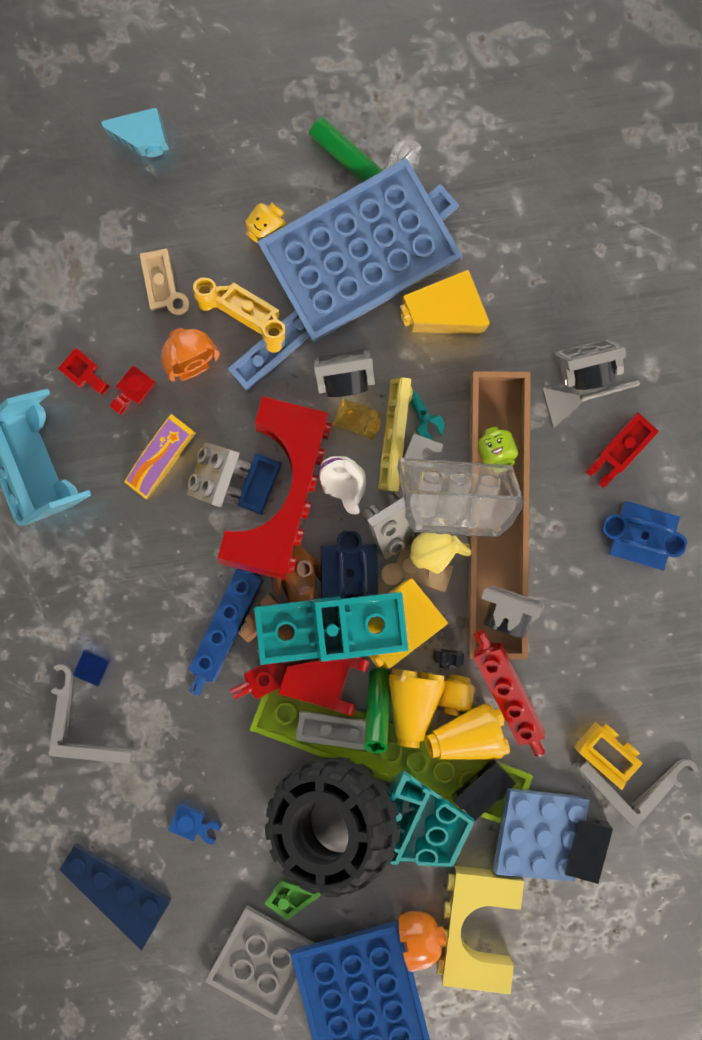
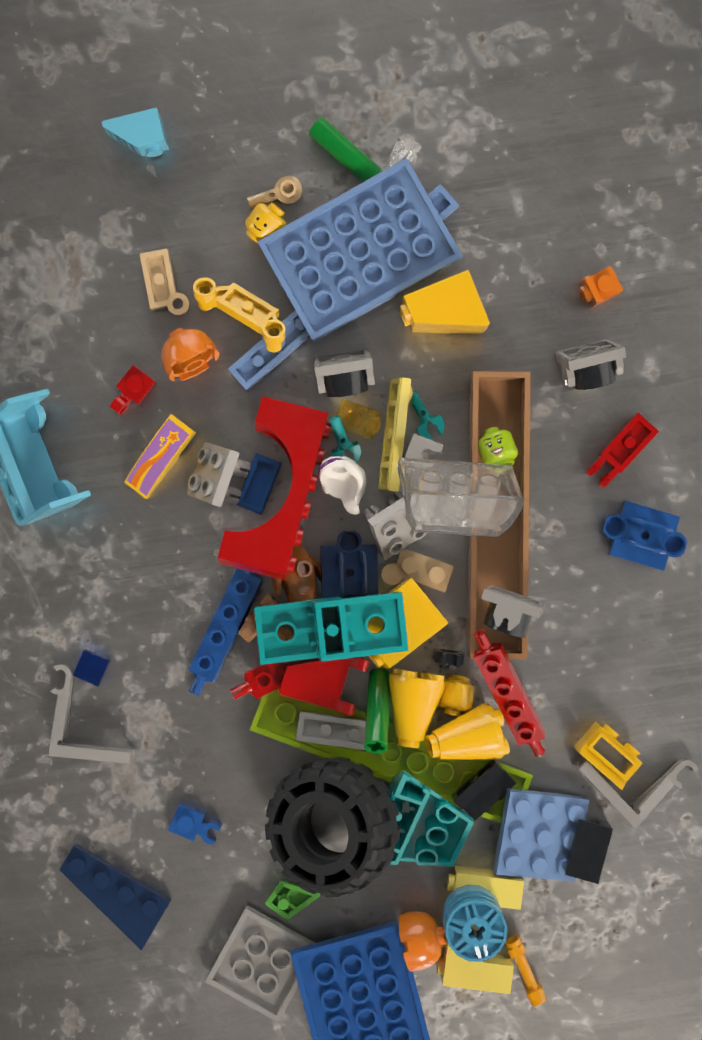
(81, 370): red plate -> none
(287, 191): none -> tan plate
(342, 440): none -> teal bar
(436, 550): light yellow hat -> none
(468, 907): none -> dark azure wheel
(534, 990): none -> light orange bar
(562, 404): light grey piece -> none
(600, 287): none -> orange bracket

